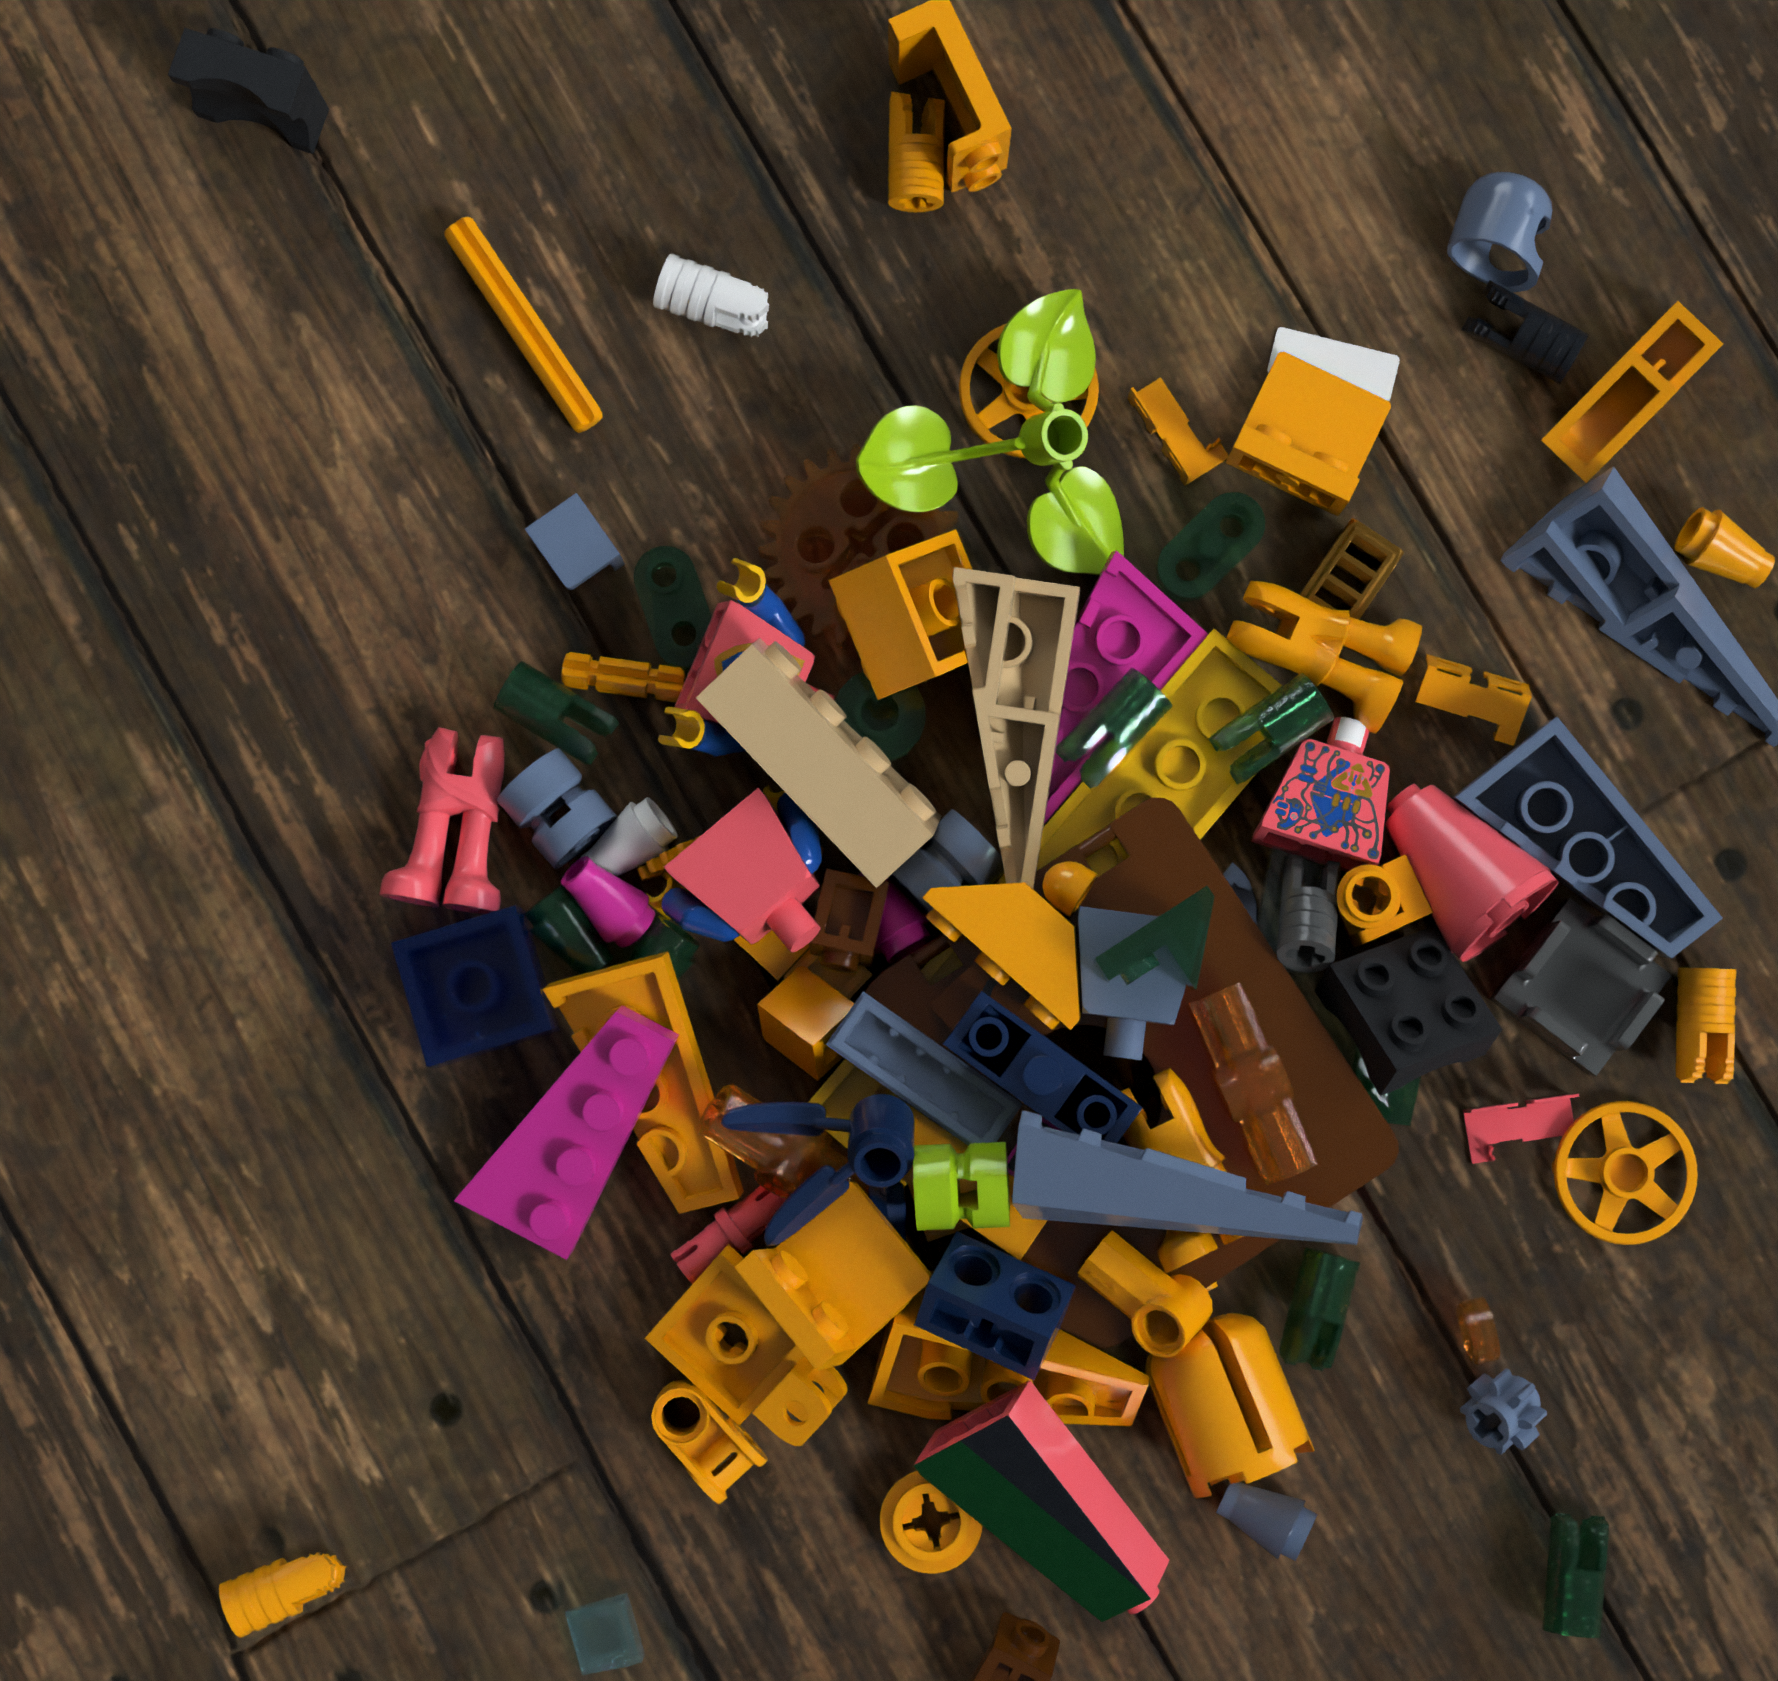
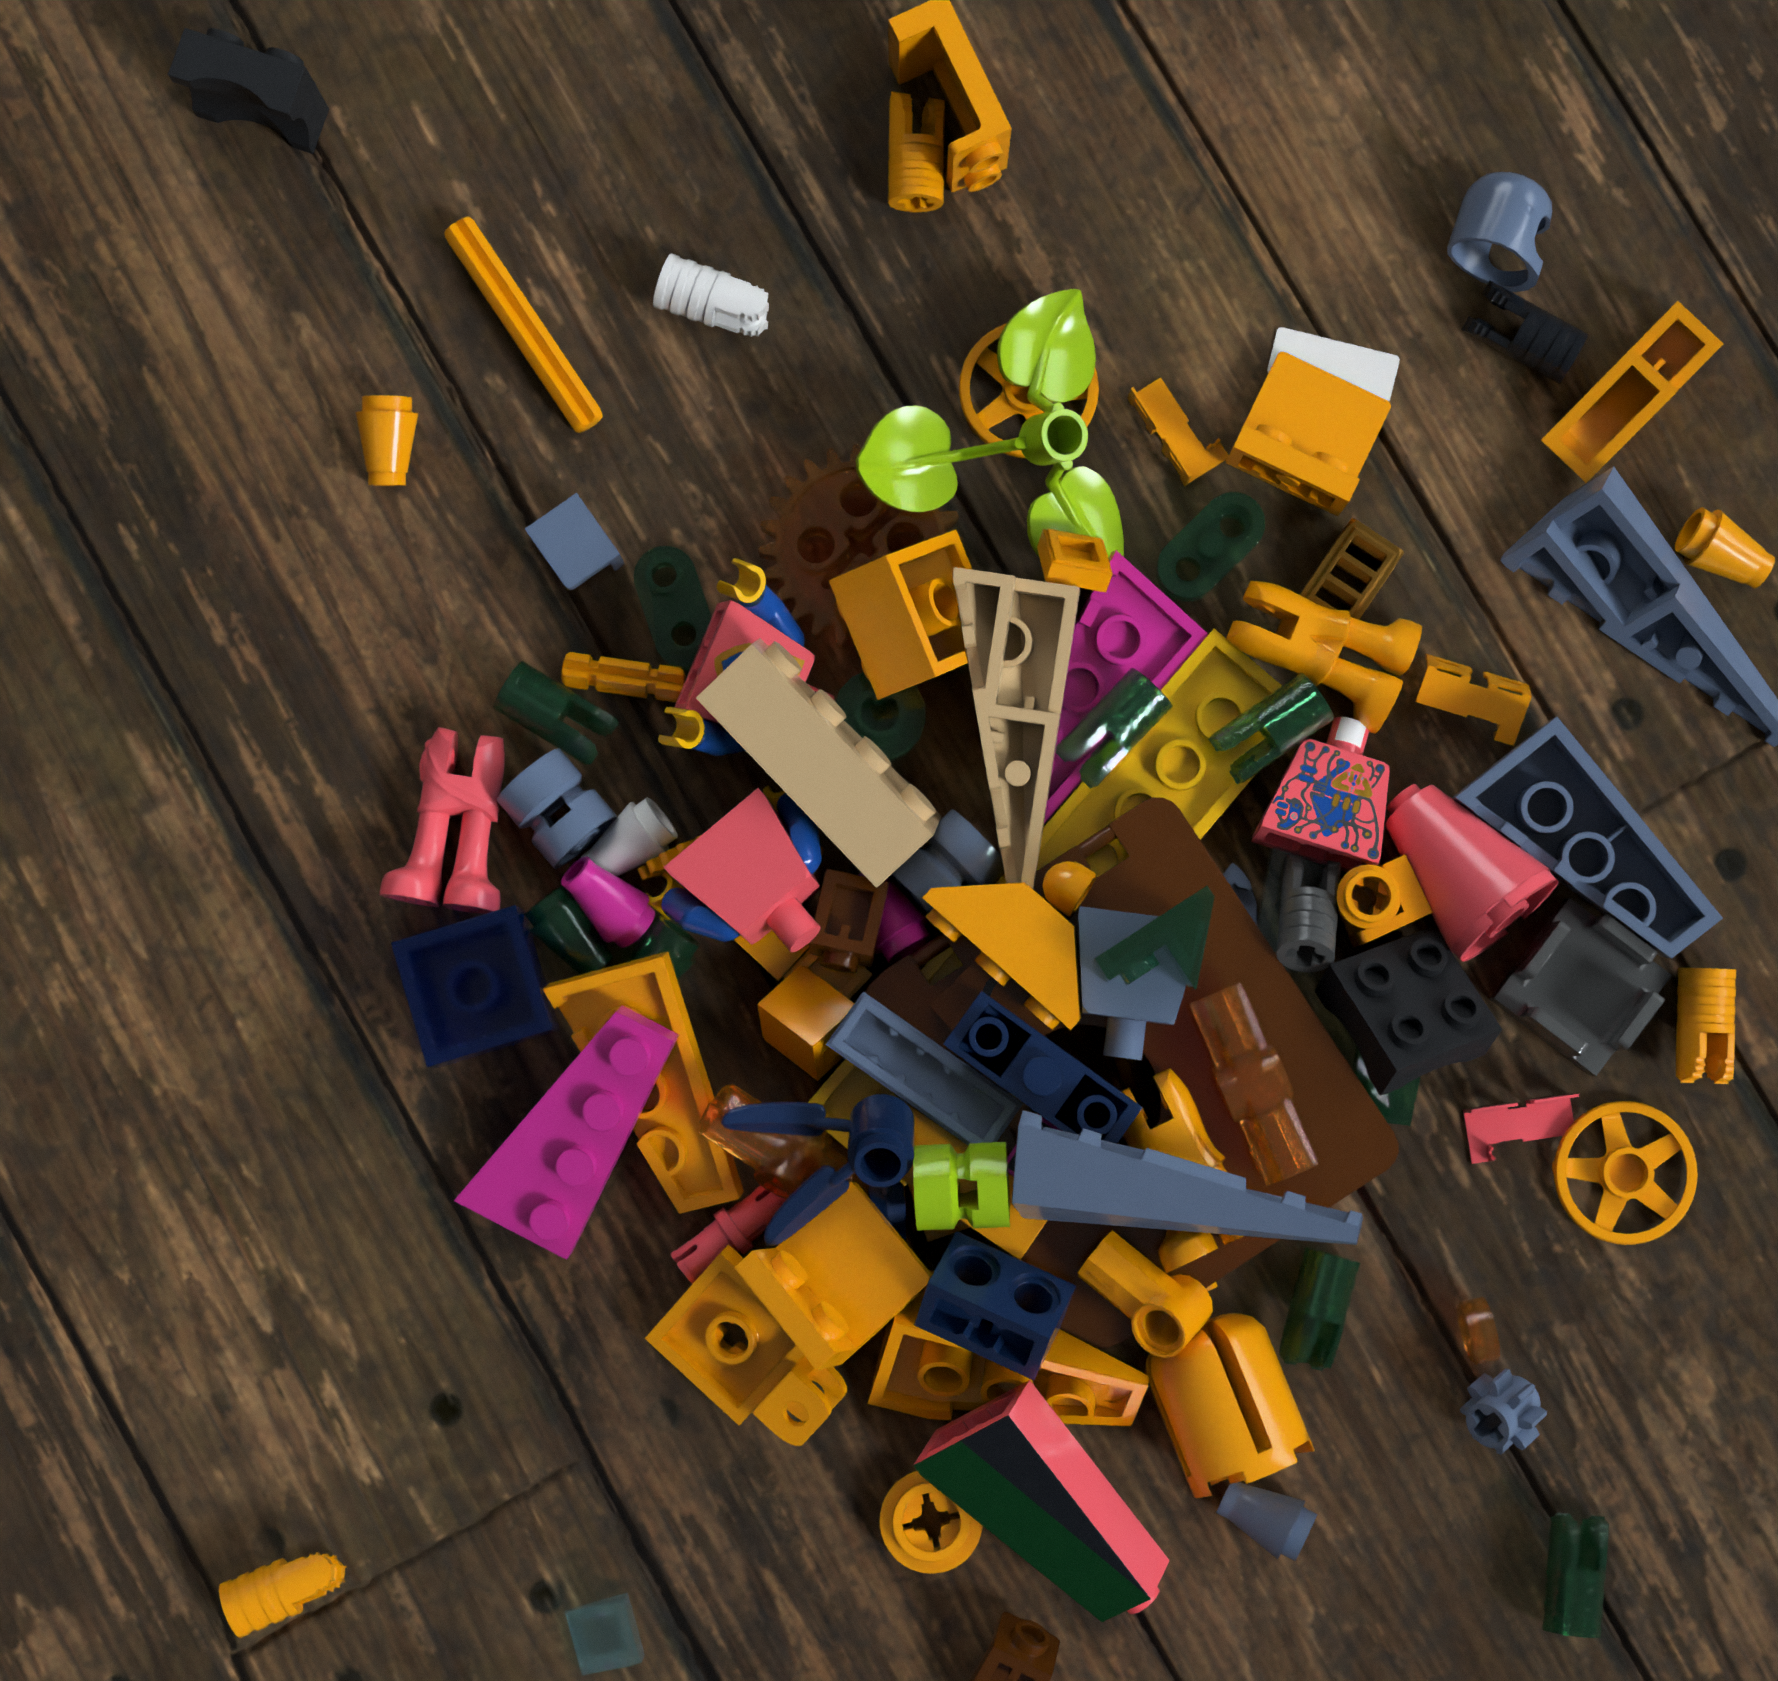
(386, 437): none -> light orange cone
(707, 1441): light orange piece -> none
(1074, 560): none -> light orange tile

